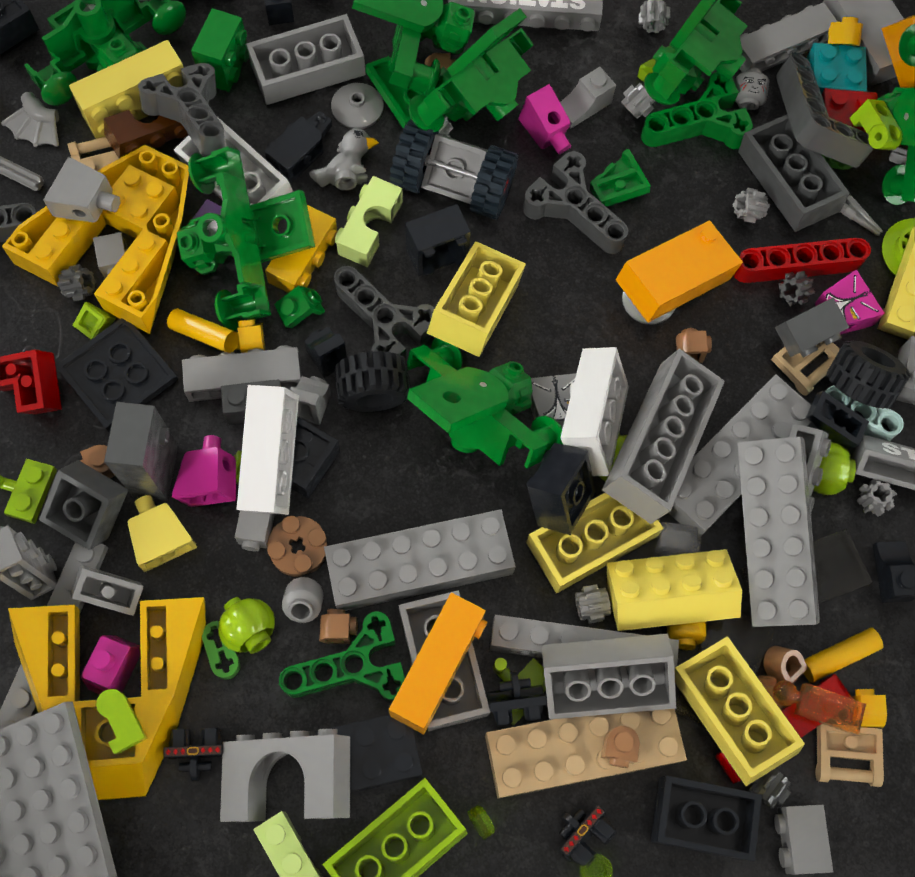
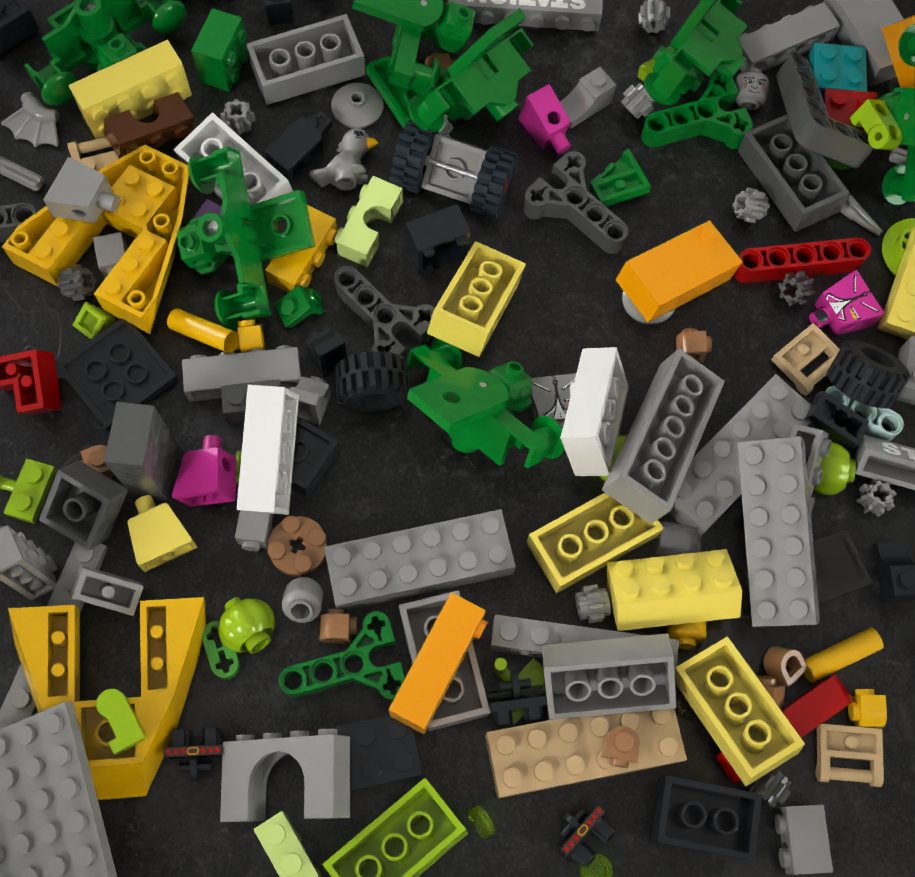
(110, 664): dark pink torso -> none
(187, 104): dark grey beam -> none
(238, 116): none -> light grey gear
(561, 488): black container -> none
(811, 328): dark grey brick -> none
(821, 705): clear orange plate -> none
(845, 32): yellow plate -> none

